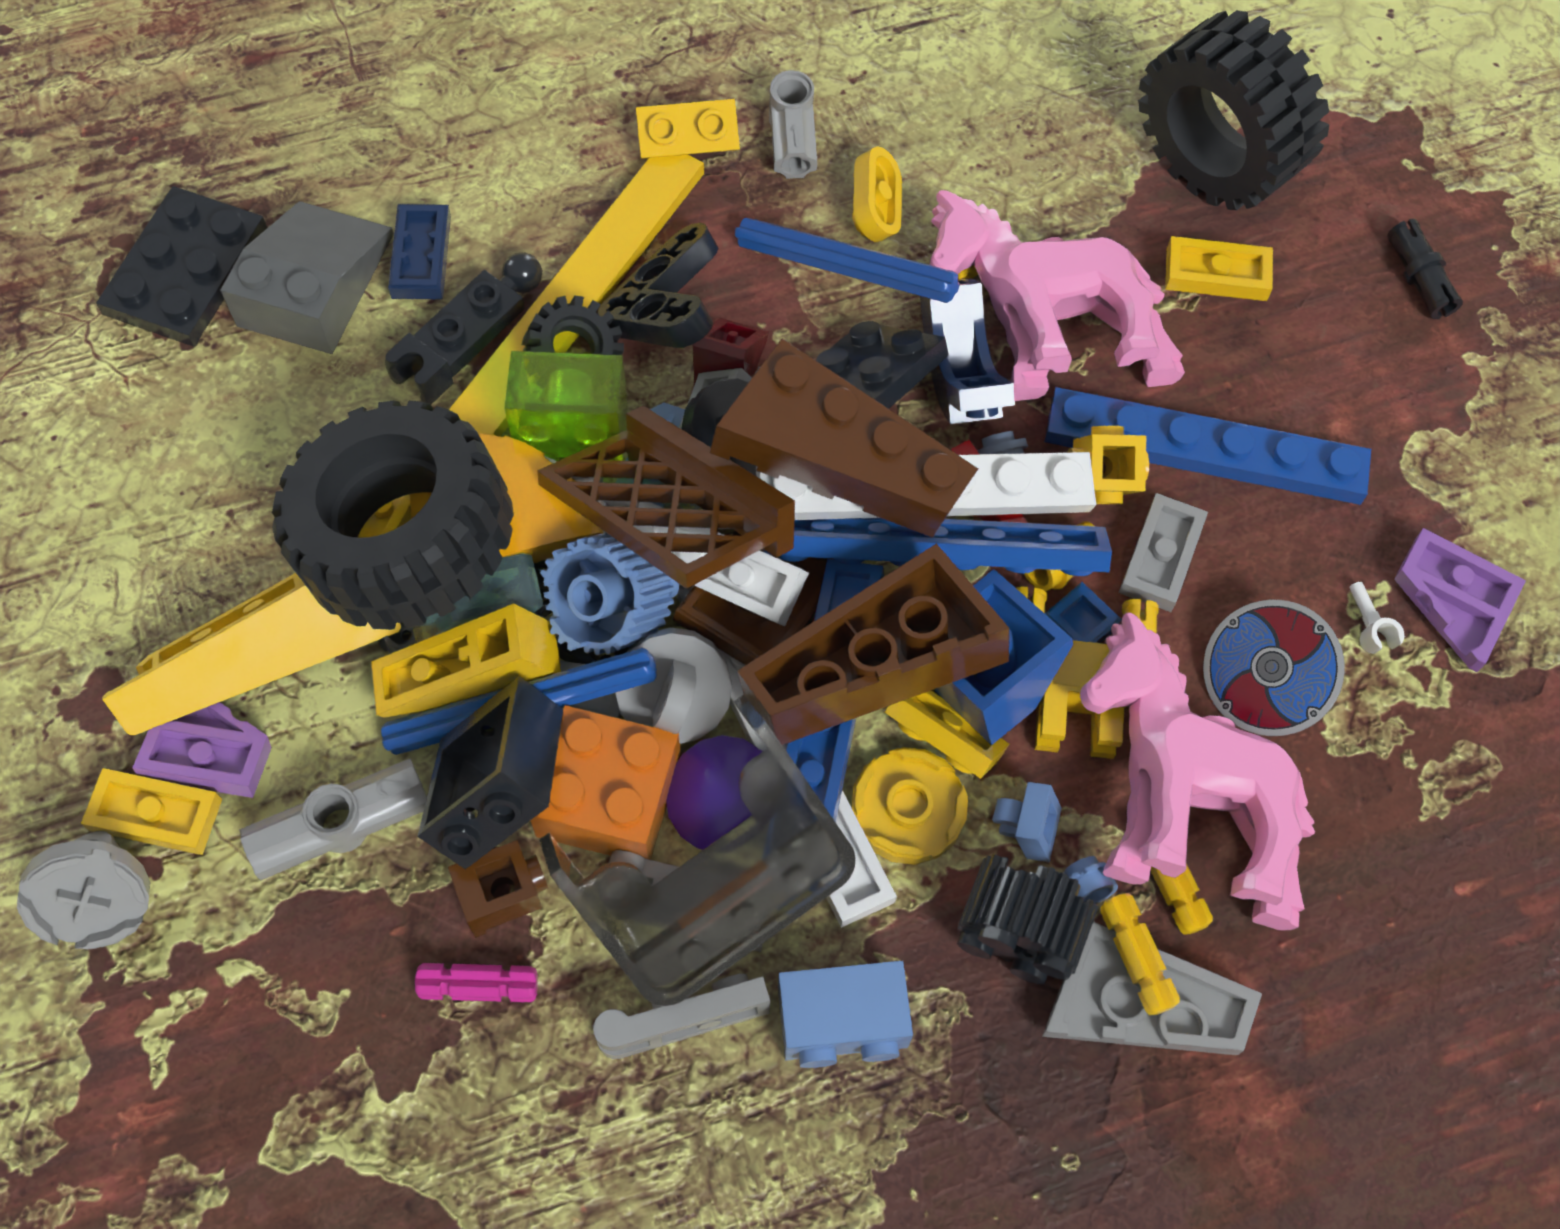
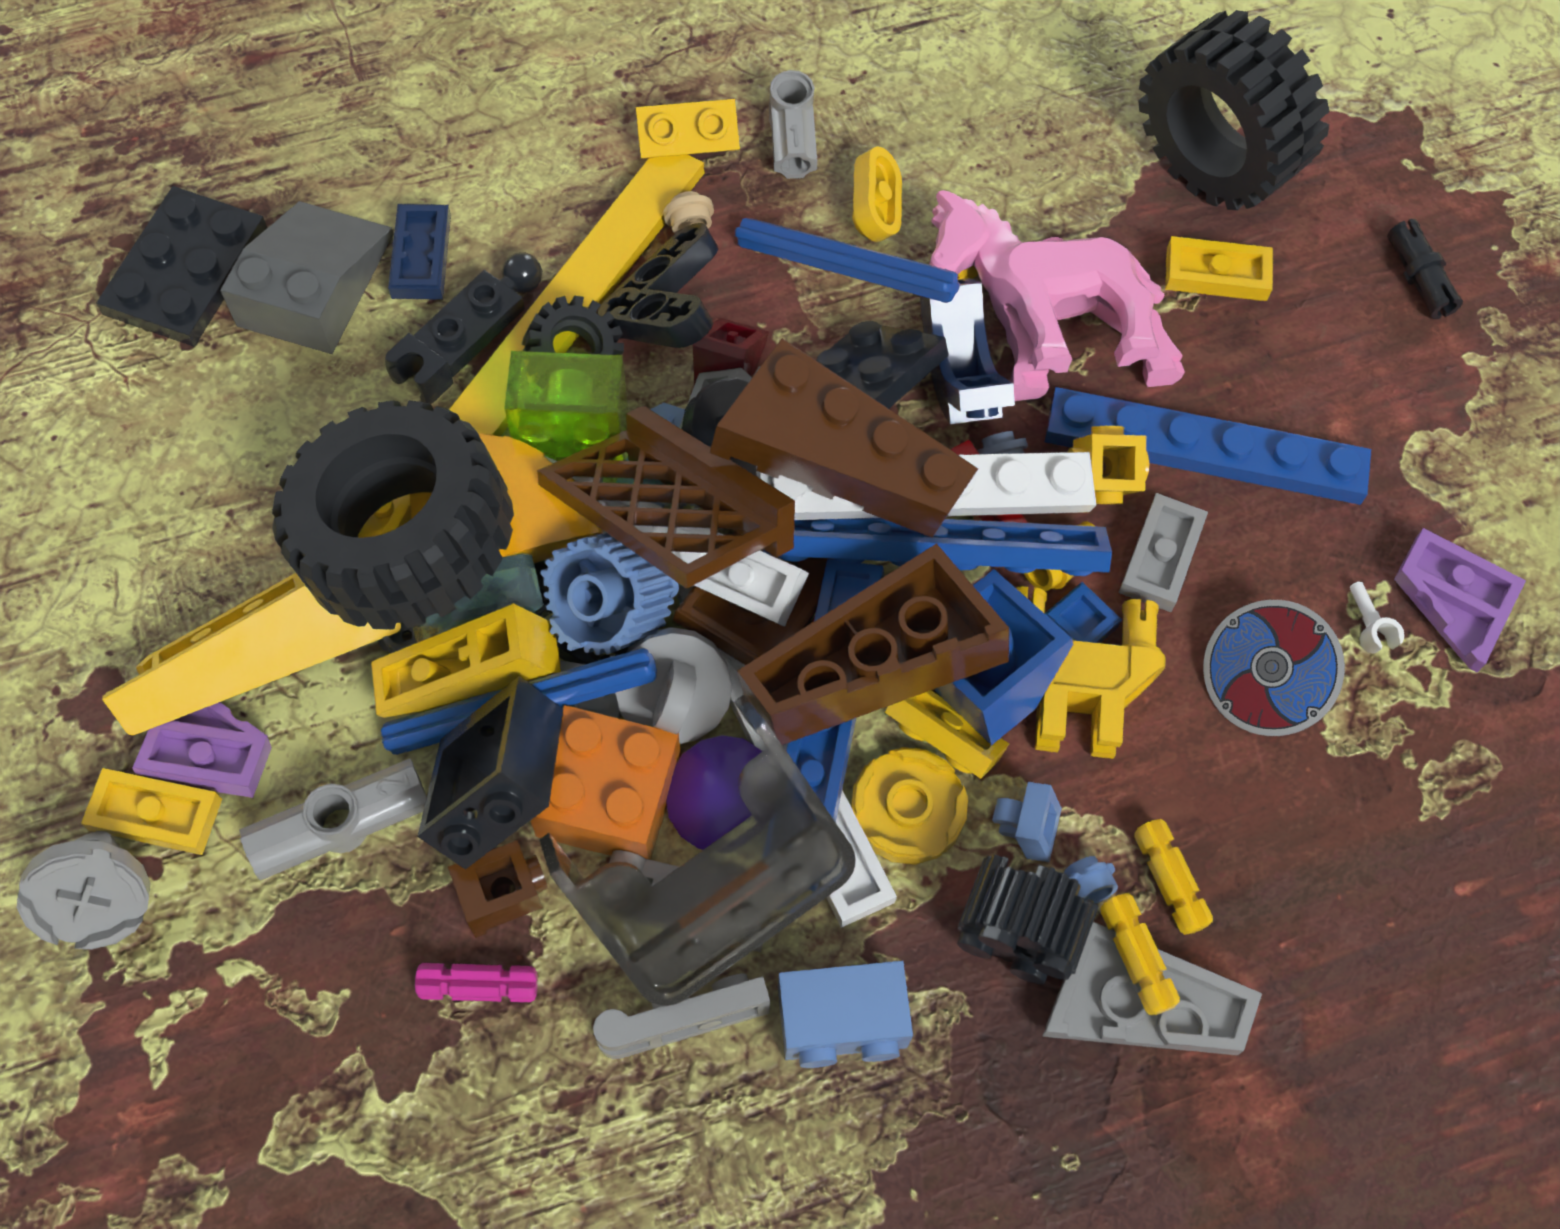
(688, 209): none -> tan plate
(1200, 764): bright pink animal -> none

